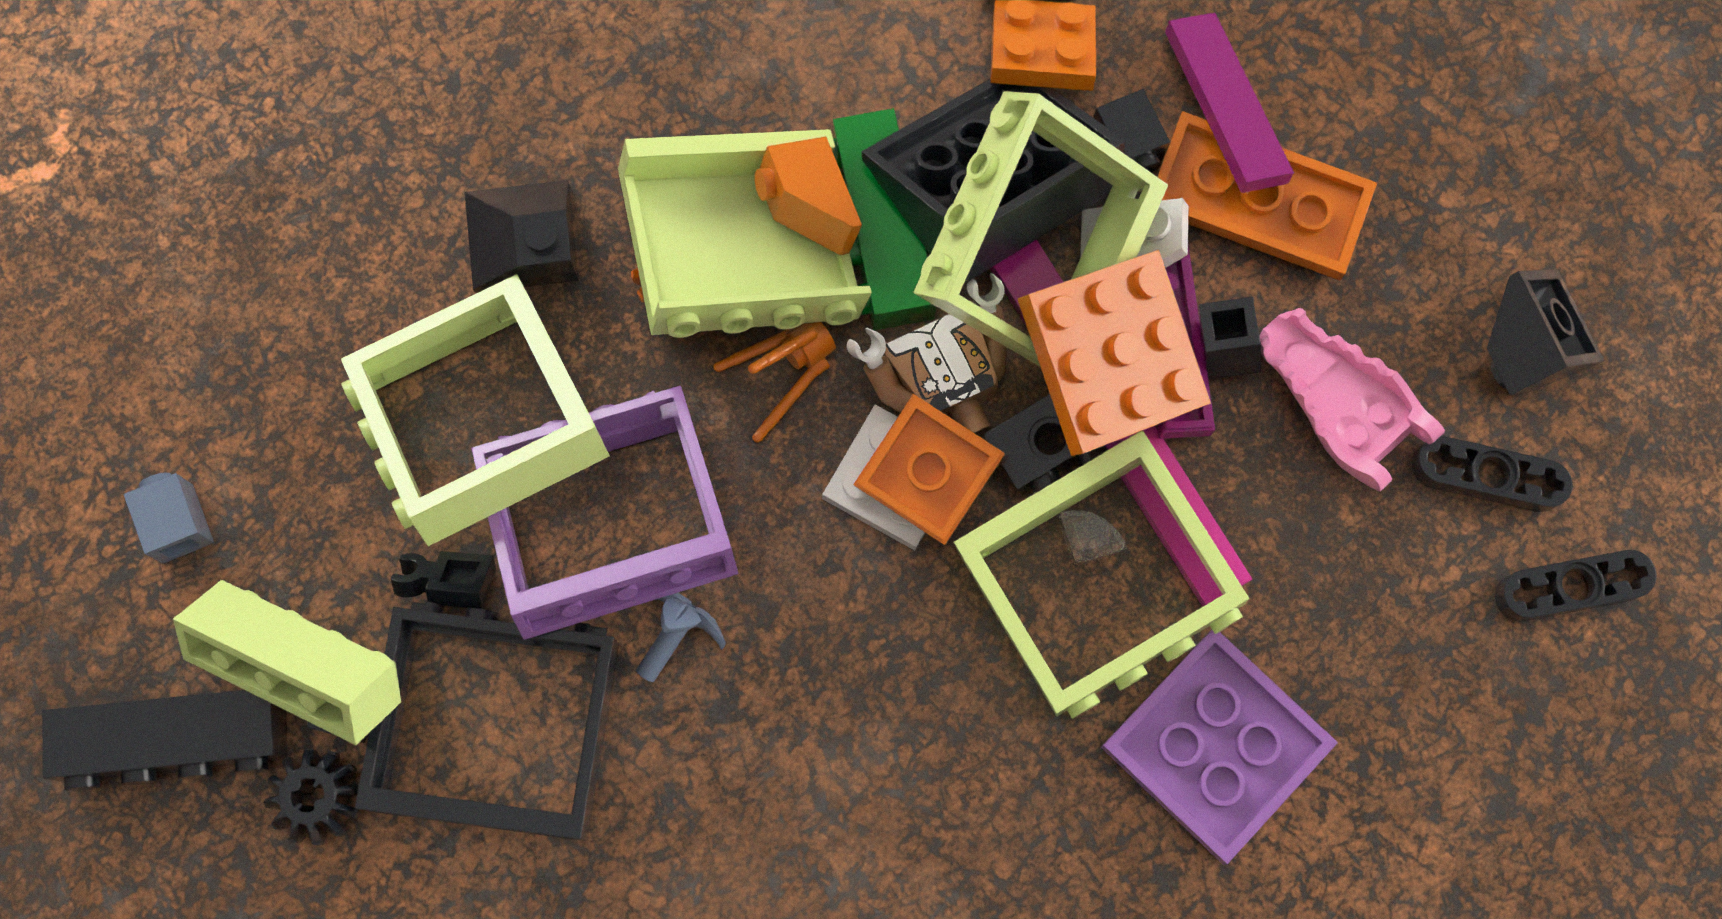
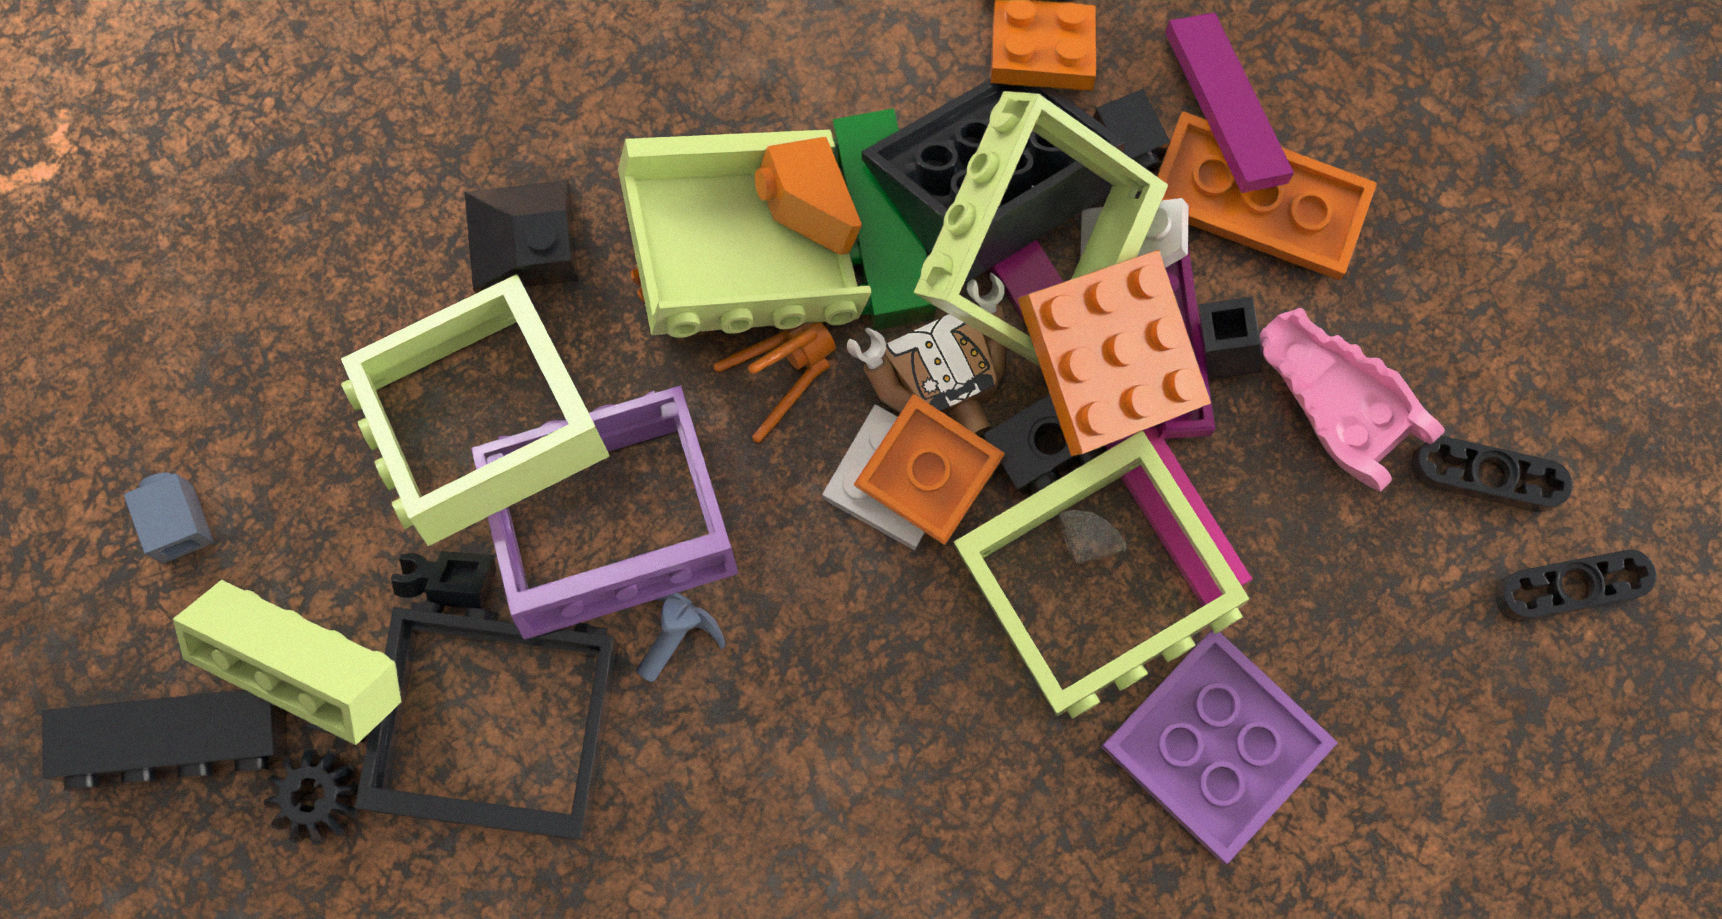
(1539, 334): black slope -> none

